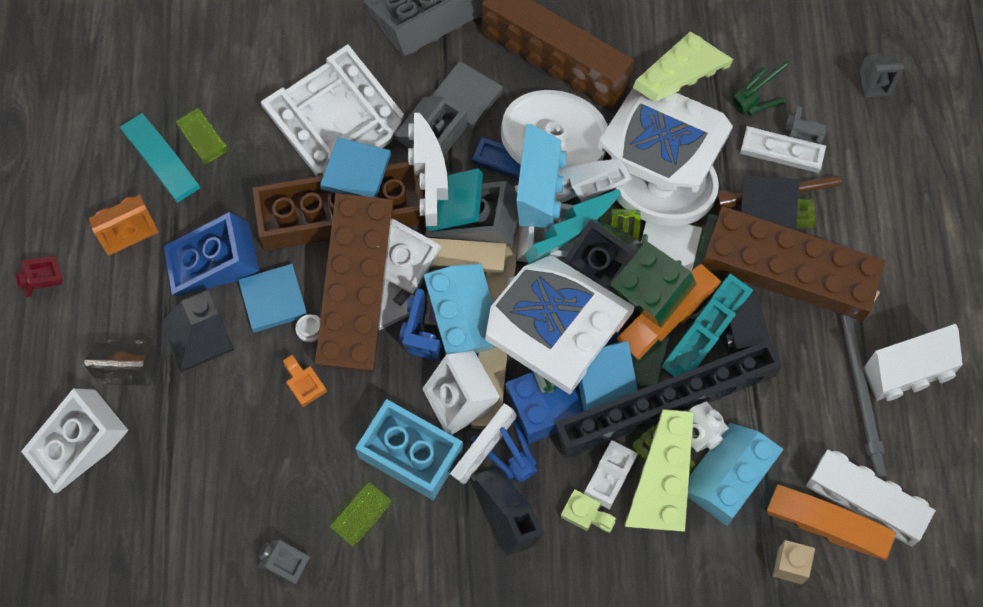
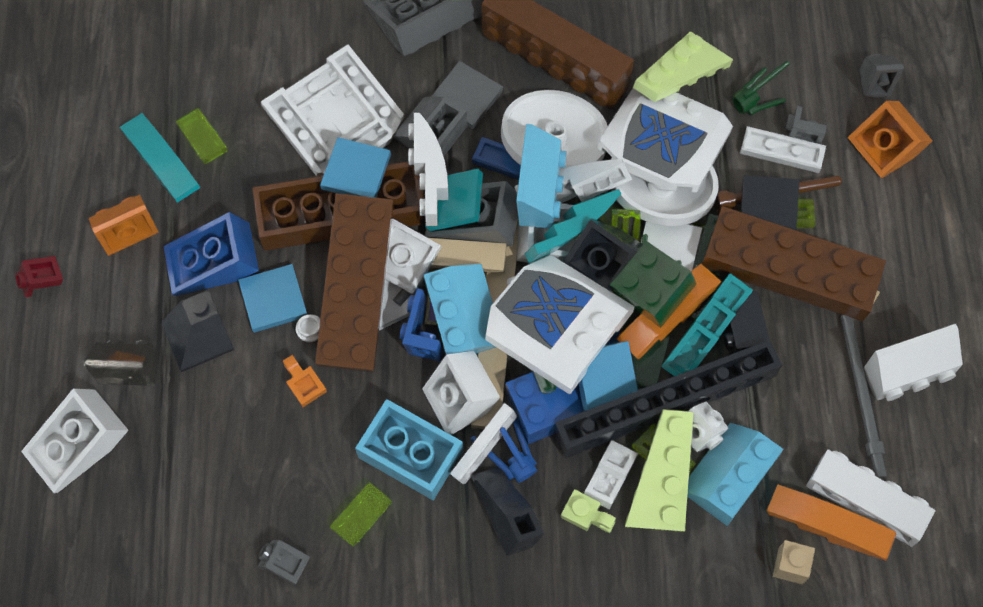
(889, 138): none -> orange slope

